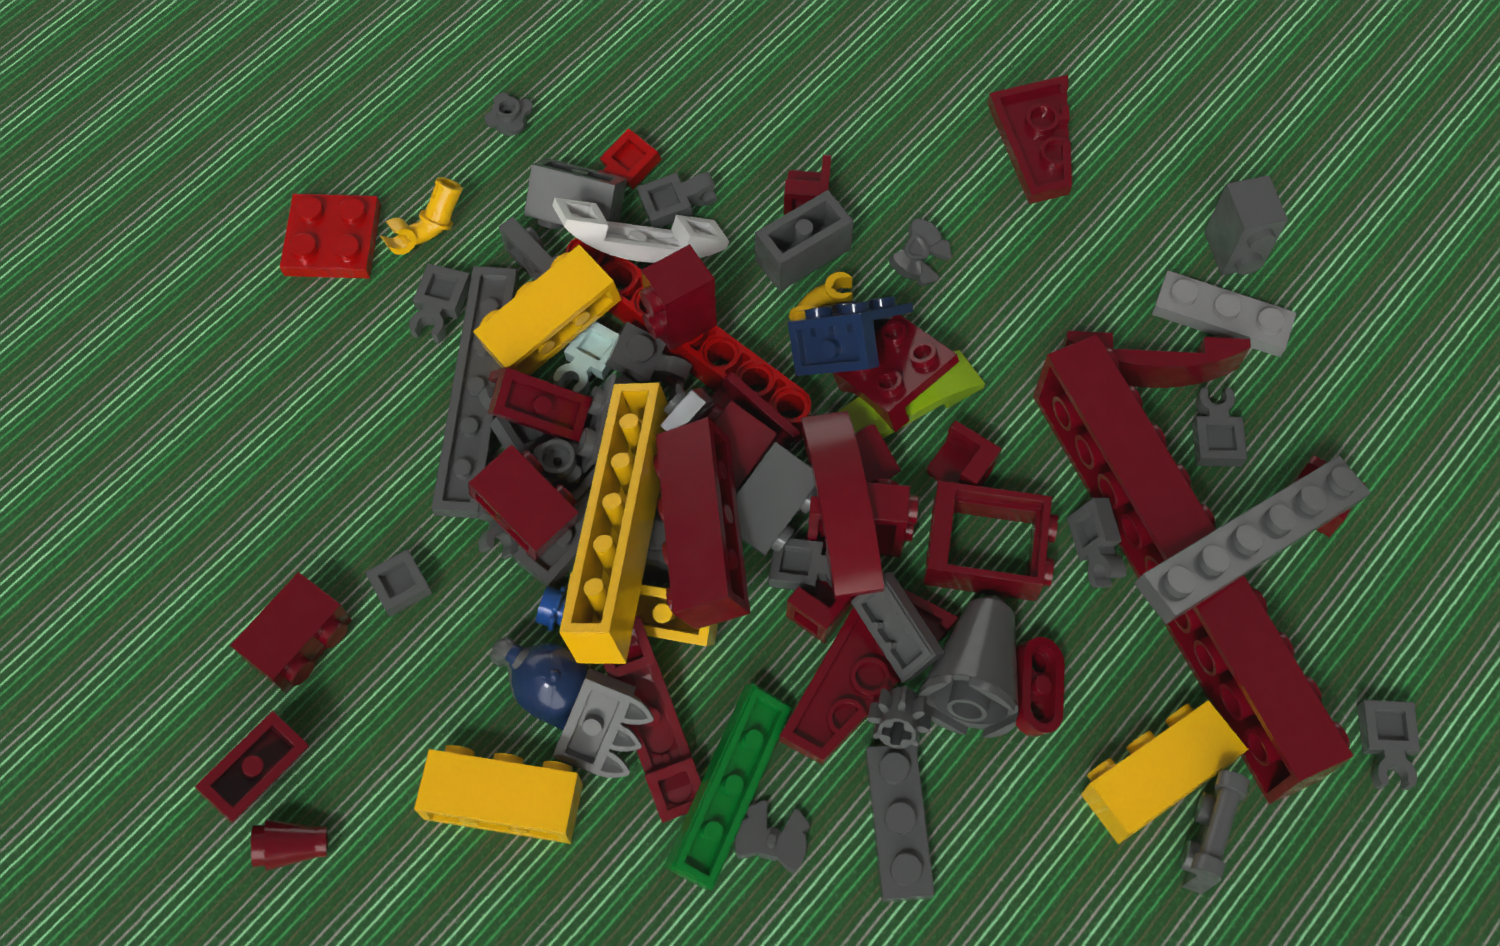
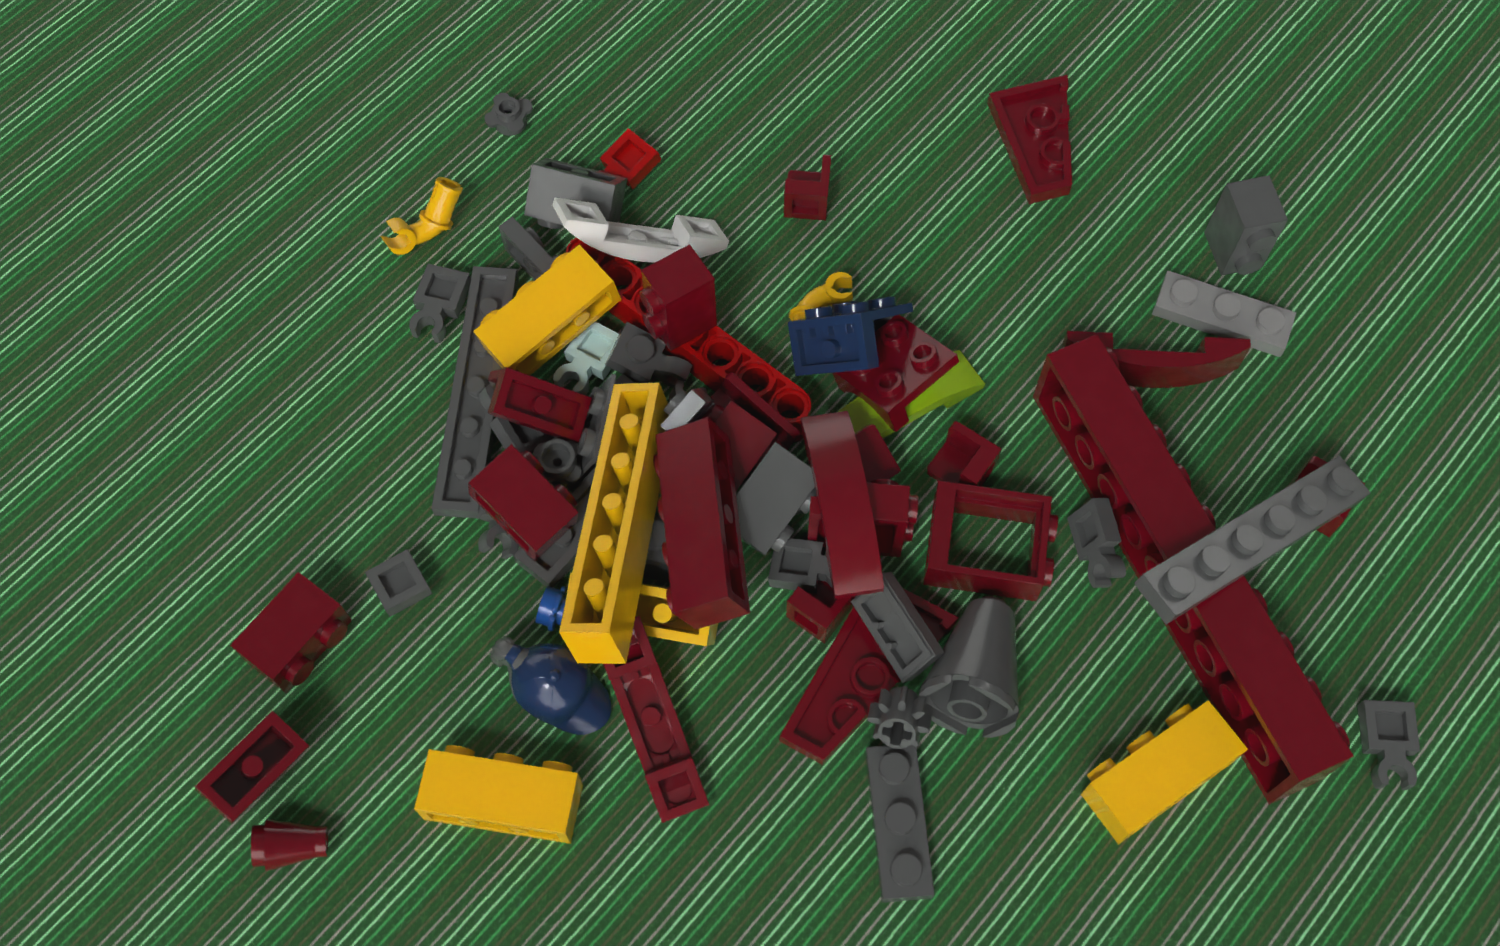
(330, 236): red plate -> none
(599, 726): dark grey plate -> none
(670, 197): dark grey plate -> none
(728, 787): green tile -> none
(770, 843): dark grey piece -> none
(803, 240): dark grey brick -> none
(922, 241): dark grey piece -> none
(1040, 688): dark red plate -> none
(1215, 814): dark grey plate -> none
(1216, 436): dark grey plate -> none

